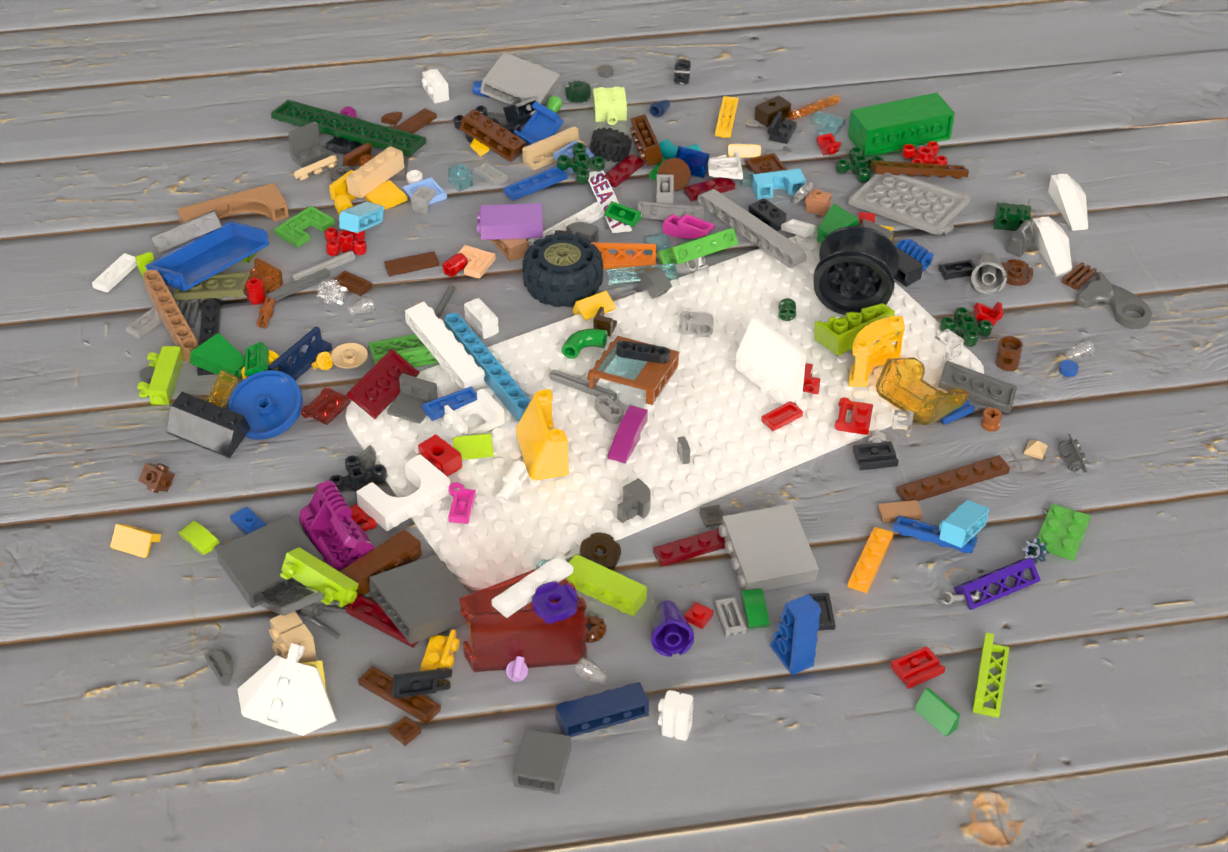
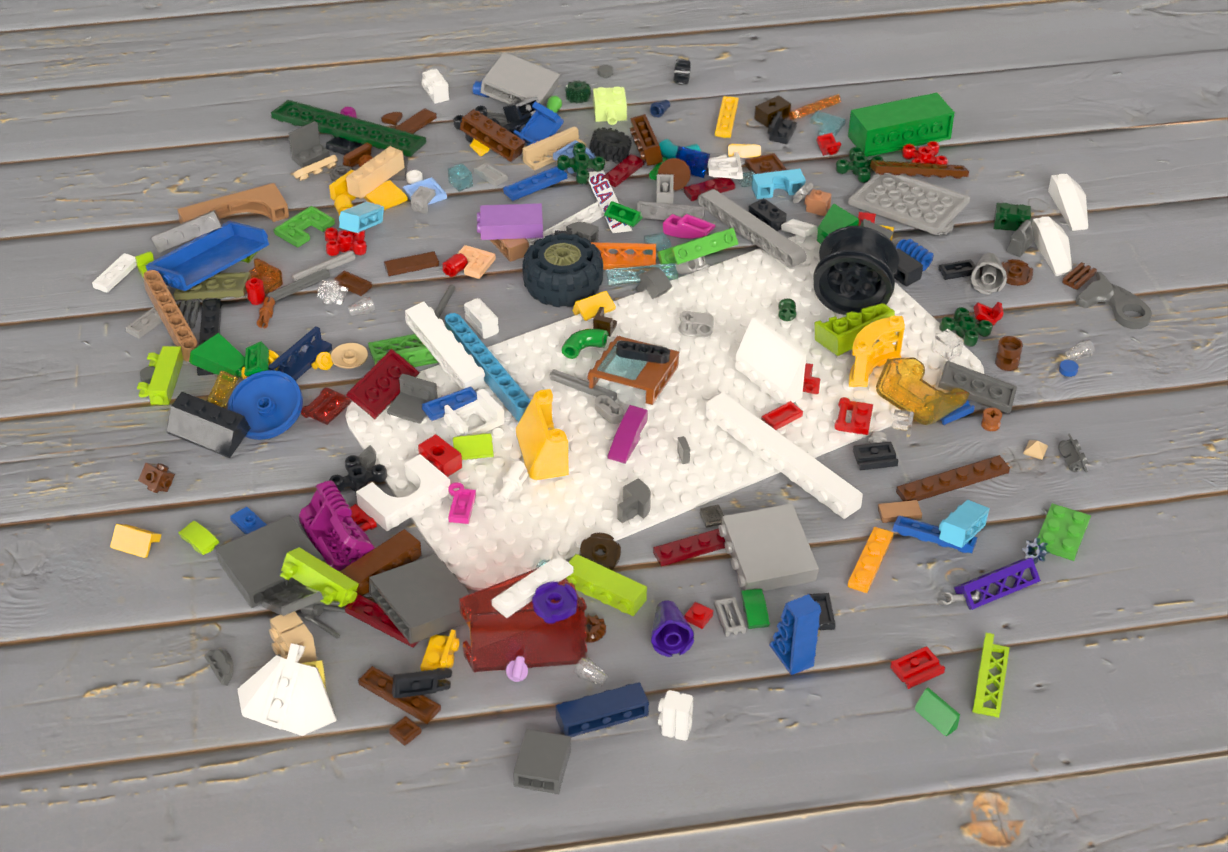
(784, 455): none -> white brick

